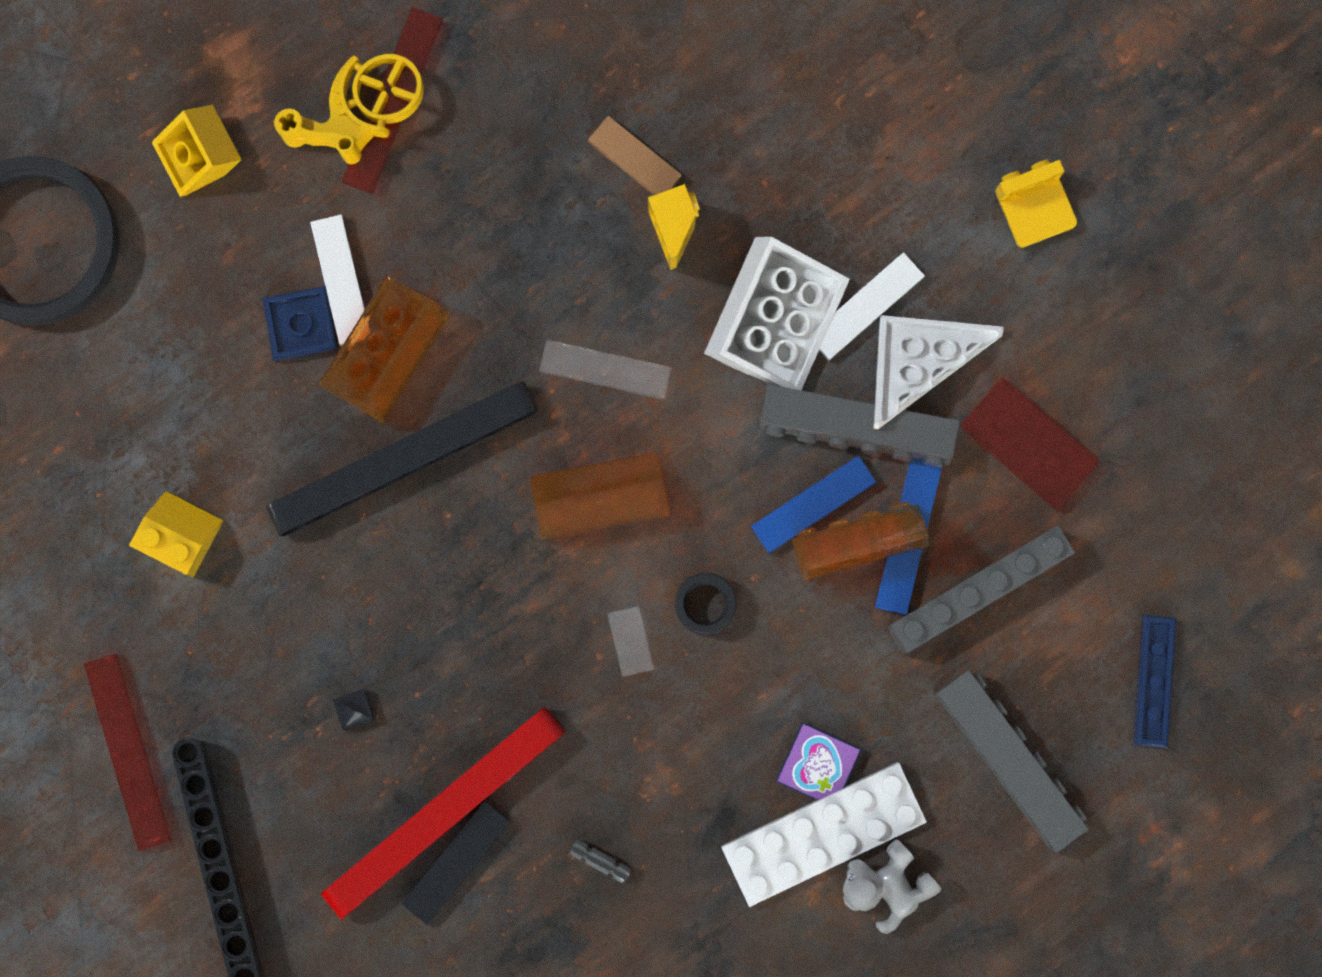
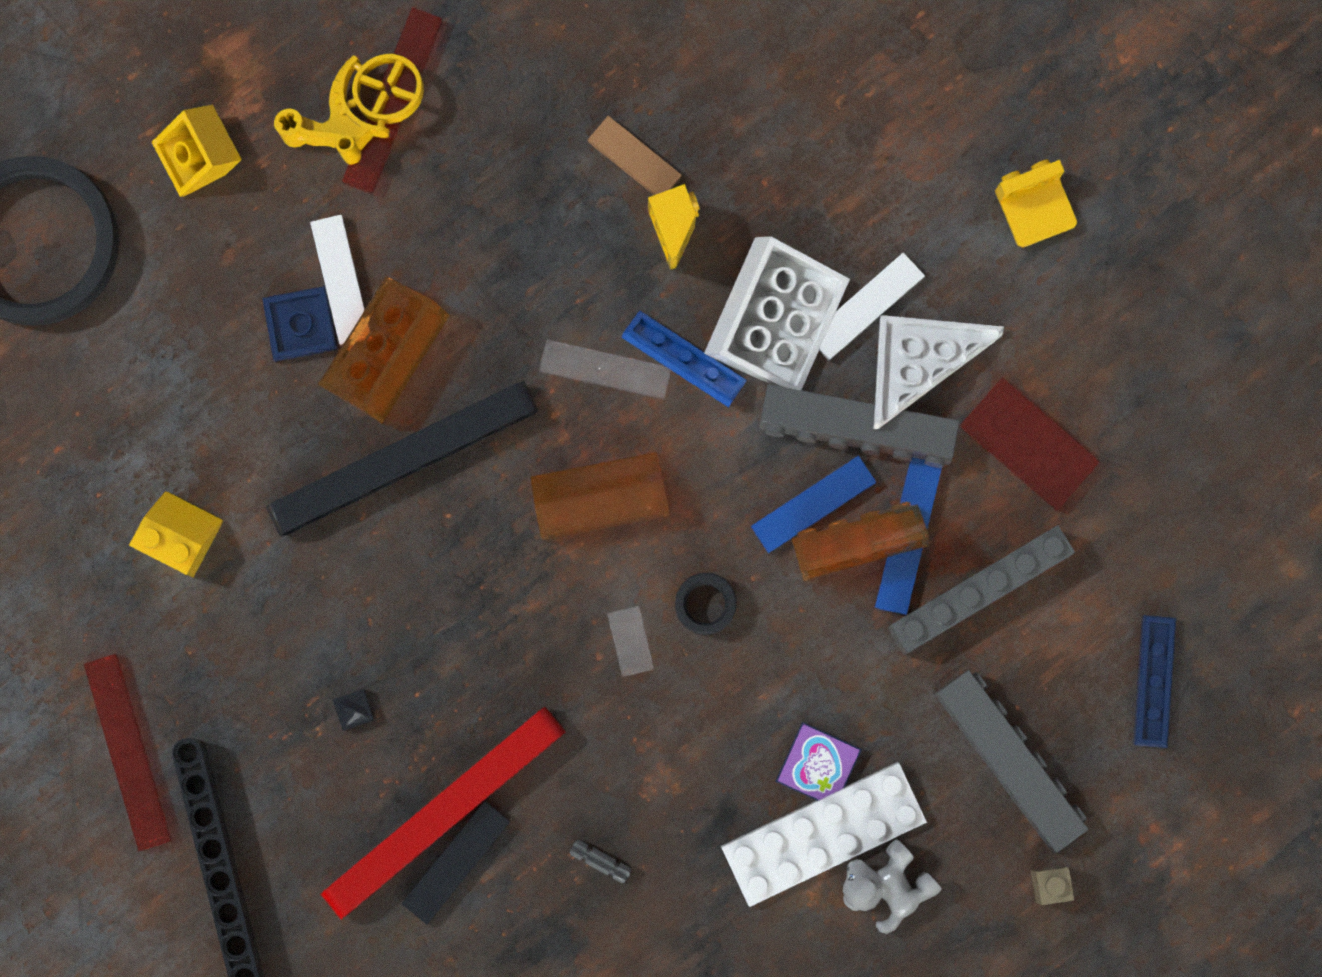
(684, 358): none -> blue tile
(1052, 885): none -> dark tan brick

